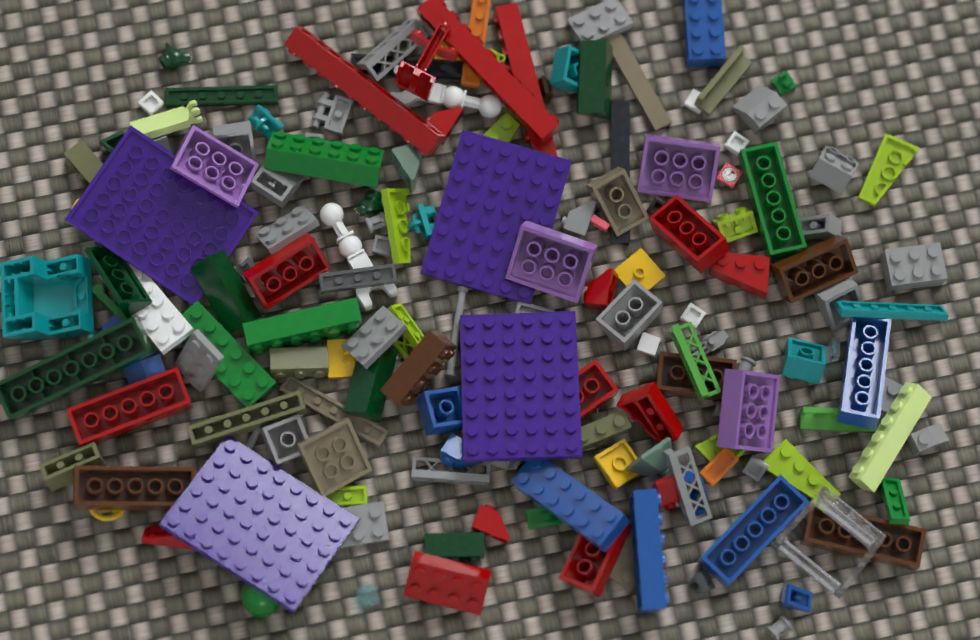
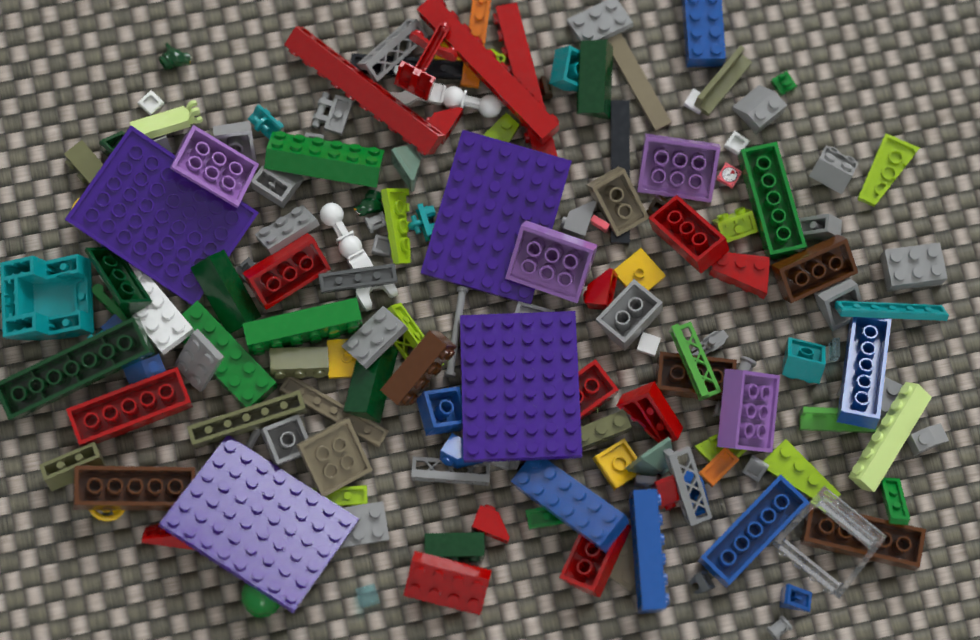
(222, 96): dark green tile -> none
(644, 481): none -> light grey tile
(693, 314): white tile -> none

